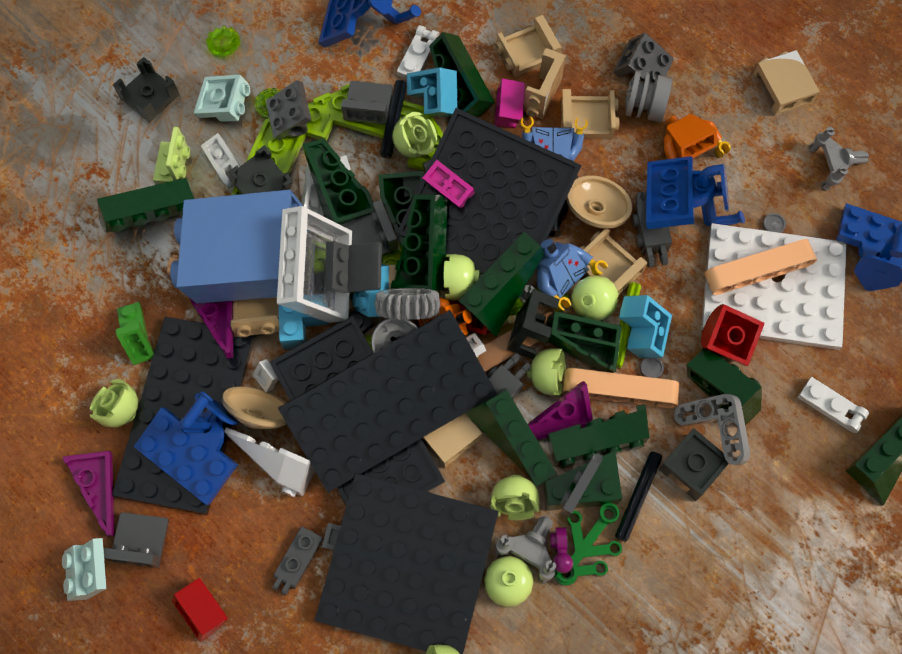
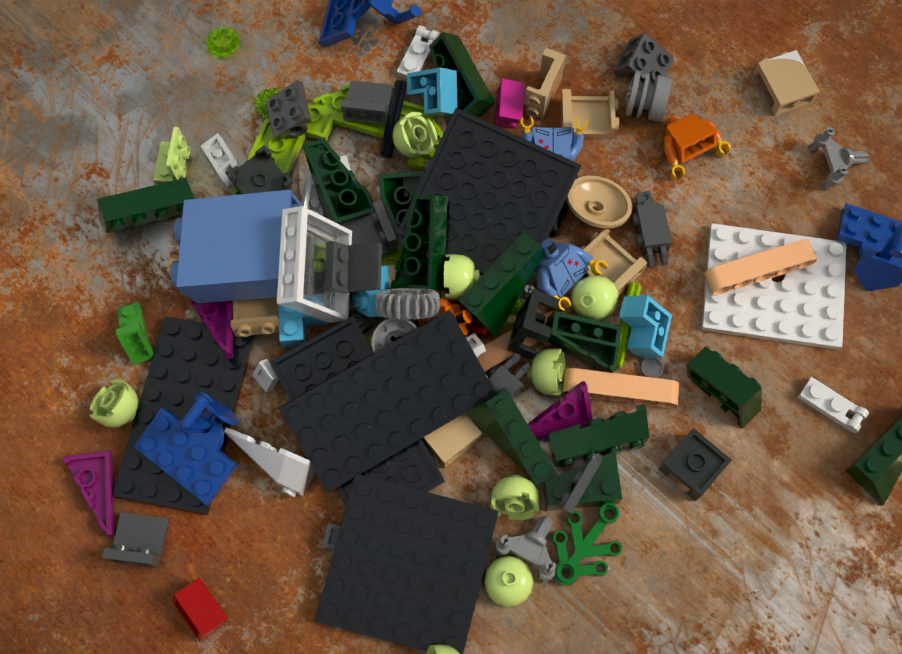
(84, 570): light aqua plate -> none
(147, 92): pearl dark grey panel -> none
(222, 97): light aqua plate -> none
(254, 407): tan dish -> none
(297, 560): dark grey hinge -> none
(448, 184): dark pink hinge -> none
(524, 49): tan panel -> none
(559, 541): magenta plate -> none
(638, 496): black axle -> none
(677, 190): blue plate -> none
(725, 417): light grey beam -> none
(731, 334): red brick -> none
(774, 223): flat silver piece -> none

